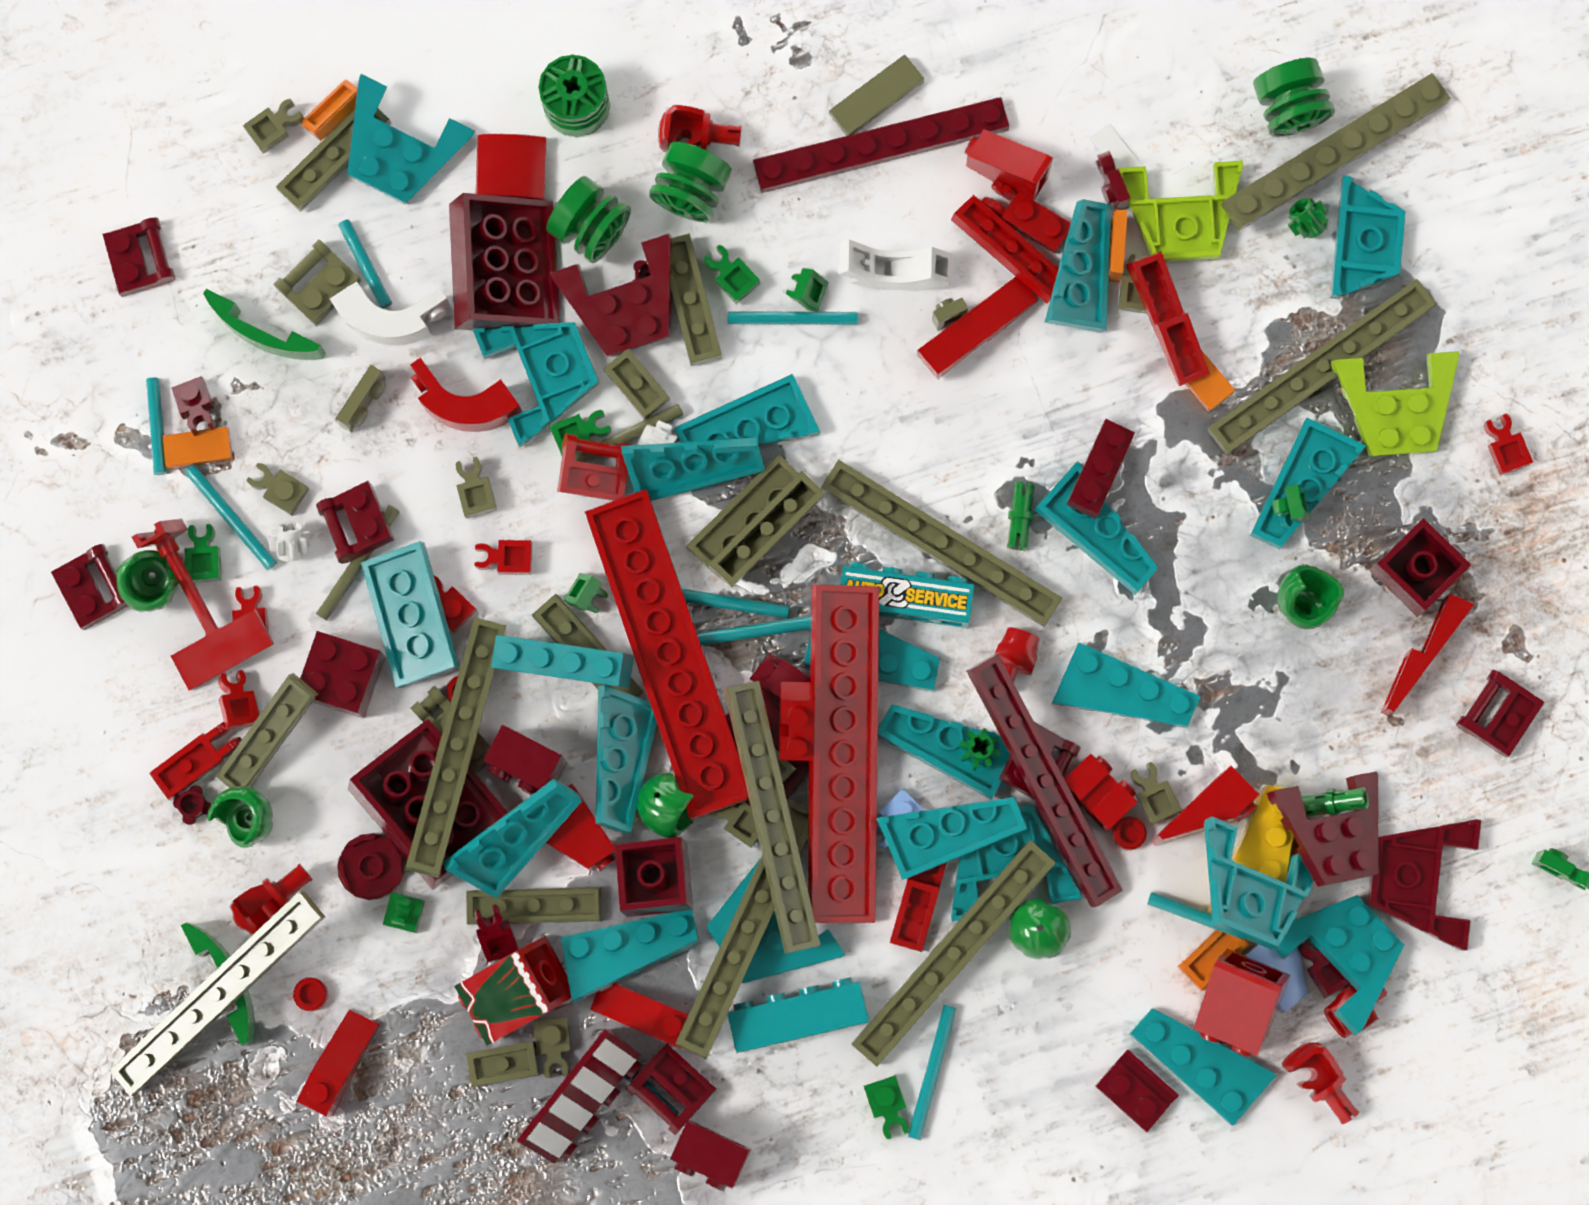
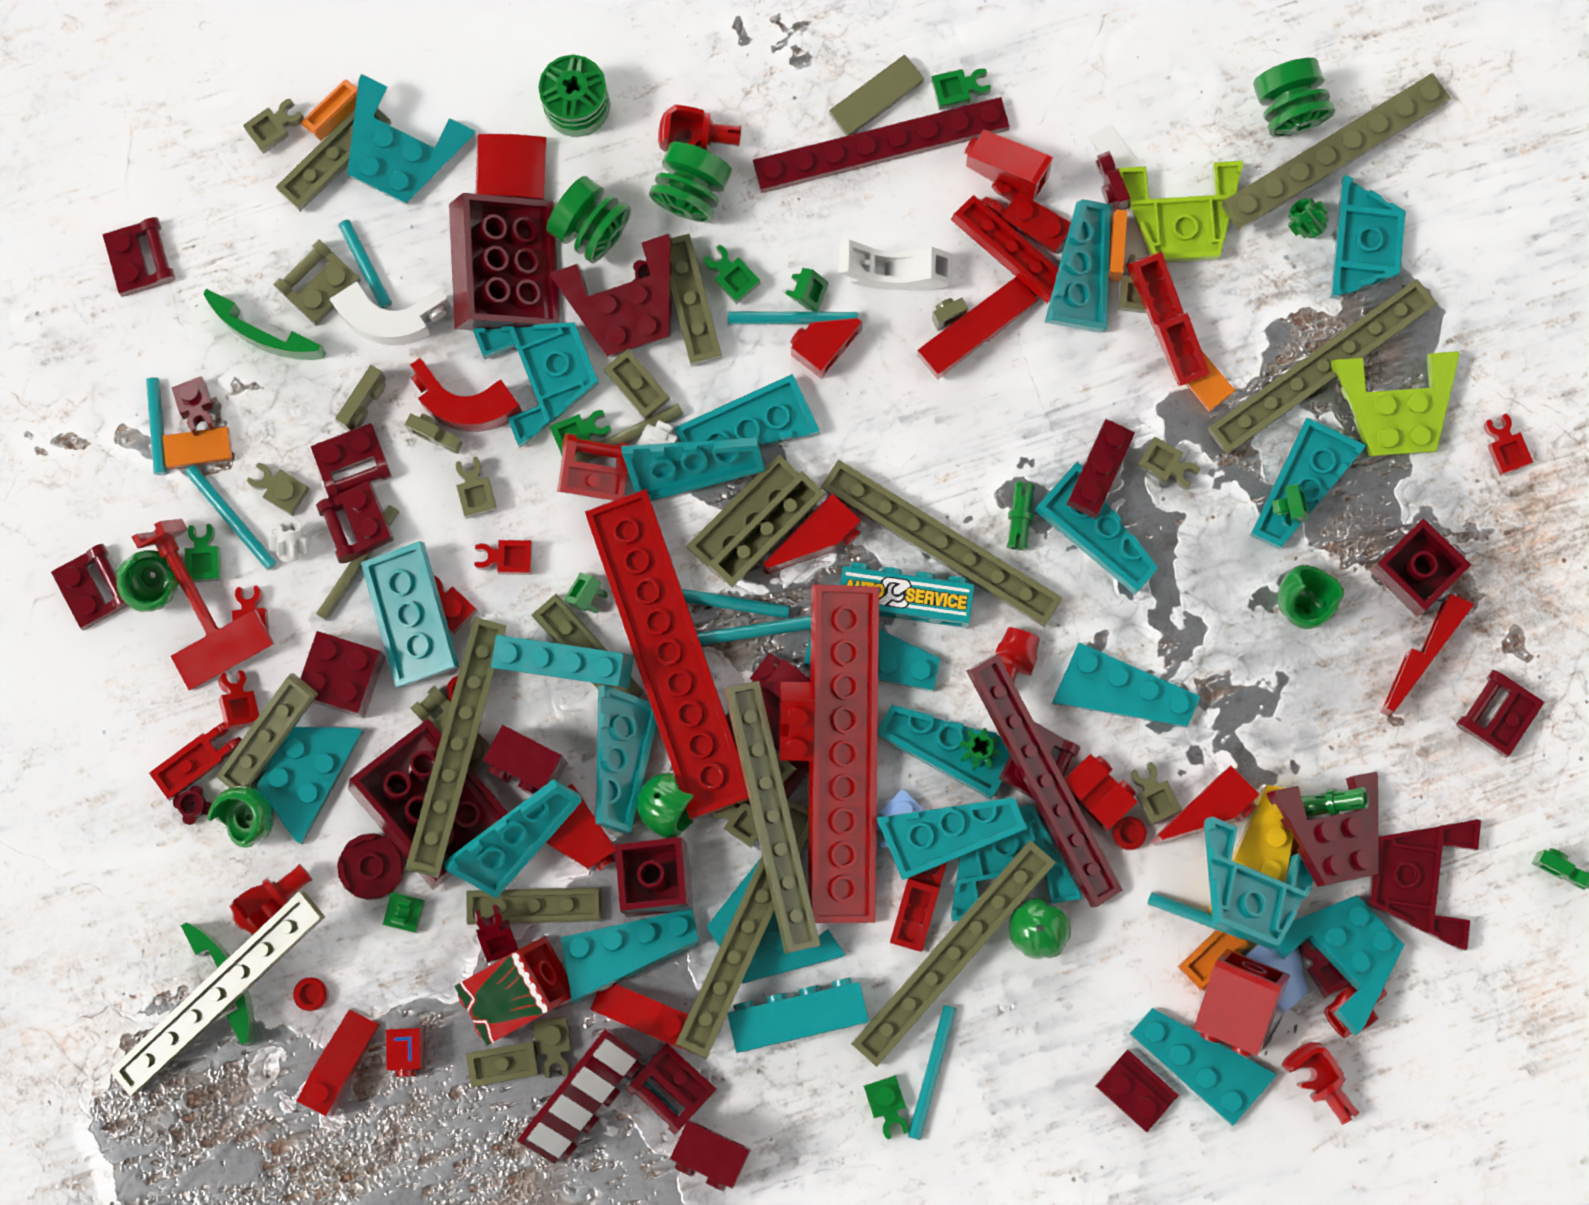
(306, 773): none -> teal wing
(347, 452): none -> dark red plate
(405, 1051): none -> red brick
(428, 429): none -> olive plate
(820, 534): none -> red slope
(824, 343): none -> red slope
(955, 89): none -> green plate
(1163, 460): none -> olive plate
(1282, 1040): none -> white sticker

